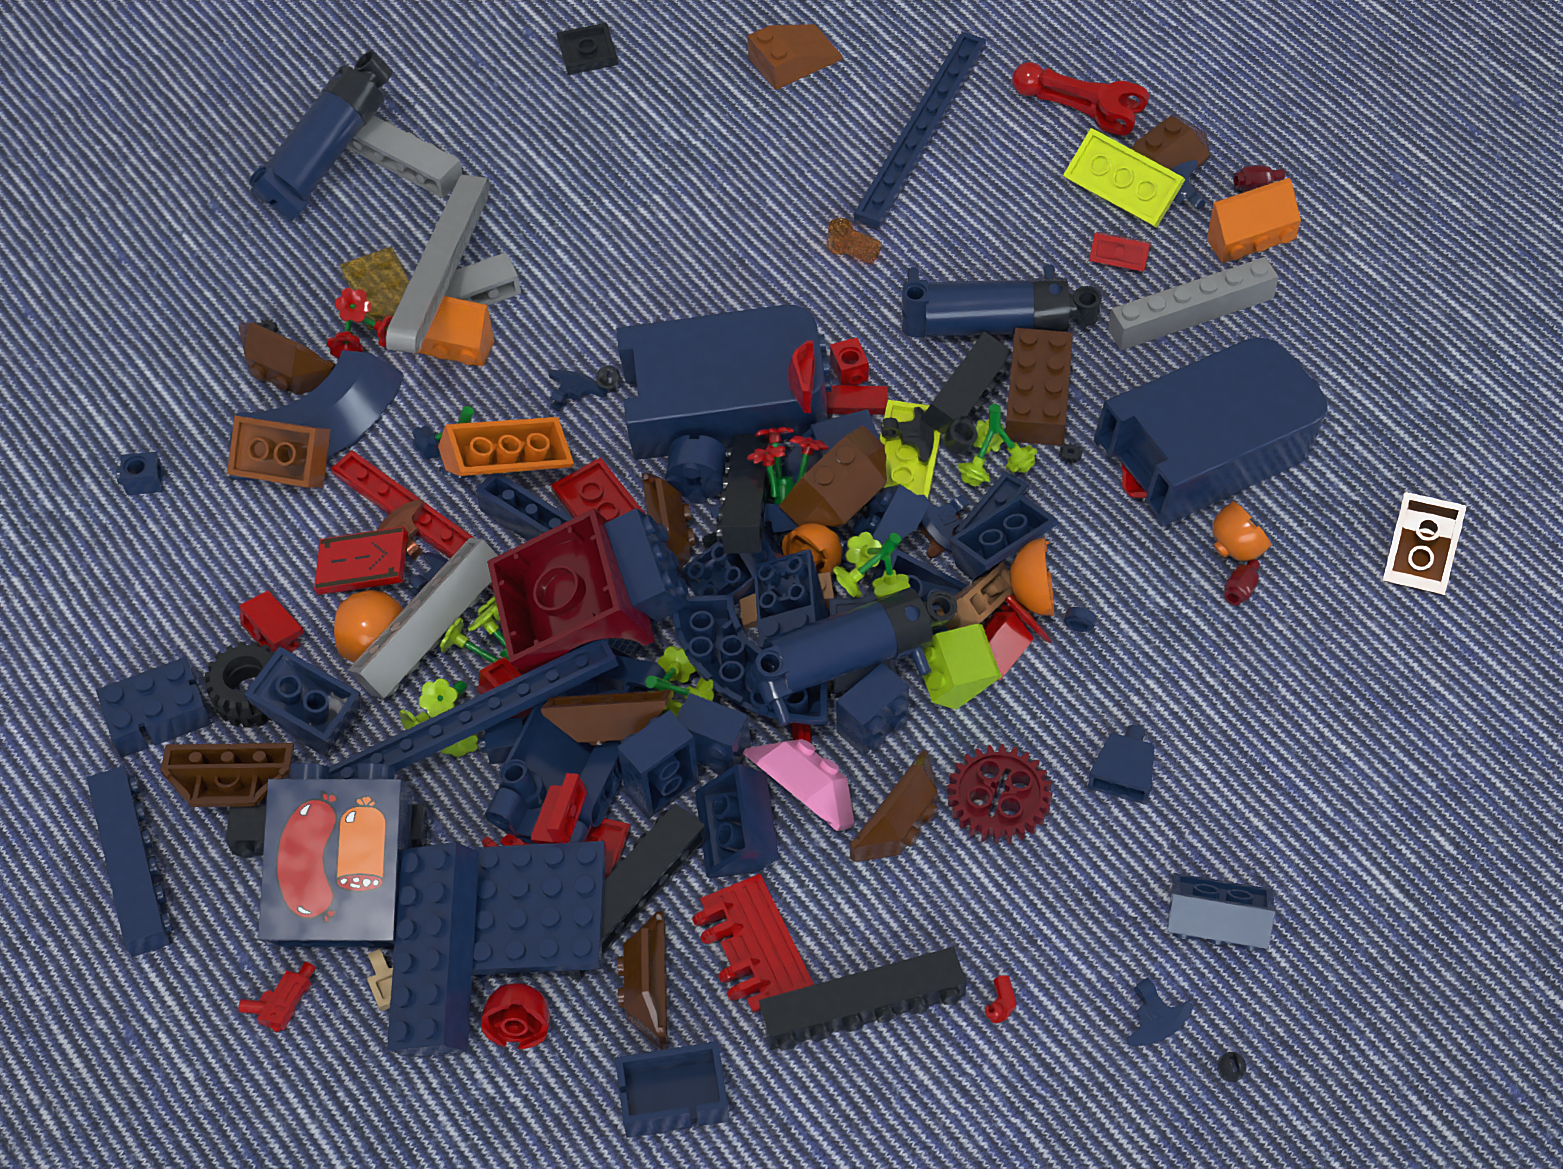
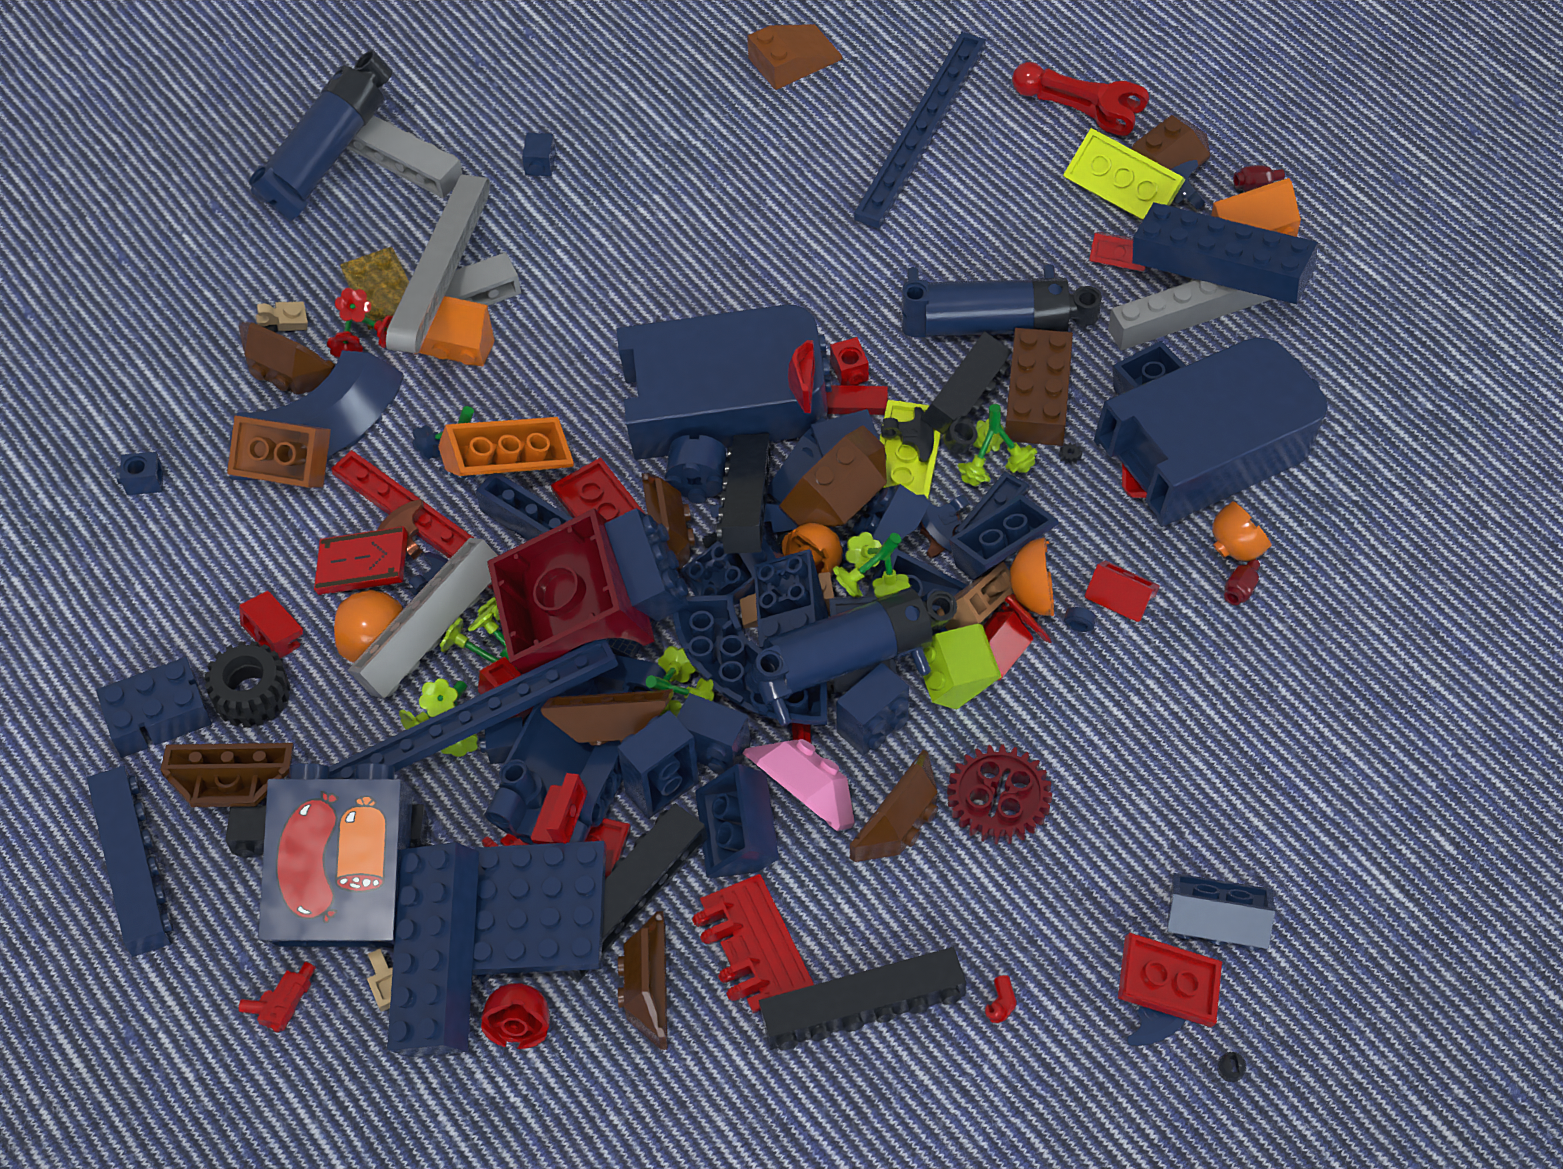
(285, 314): none -> tan plate
(304, 700): dark blue slope -> none
(539, 154): none -> dark blue brick
(573, 386): dark blue piece -> none
(587, 48): black tile -> none
(602, 376): black hinge -> none
(672, 1089): dark blue piece -> none
(771, 456): plant -> none
(845, 239): clear orange piece -> none
(1121, 590): none -> red panel
(1124, 766): dark blue torso -> none
(1144, 367): none -> dark blue slope
(1170, 980): none -> red tile
(1225, 252): none -> dark blue brick
(1424, 543): slope -> none

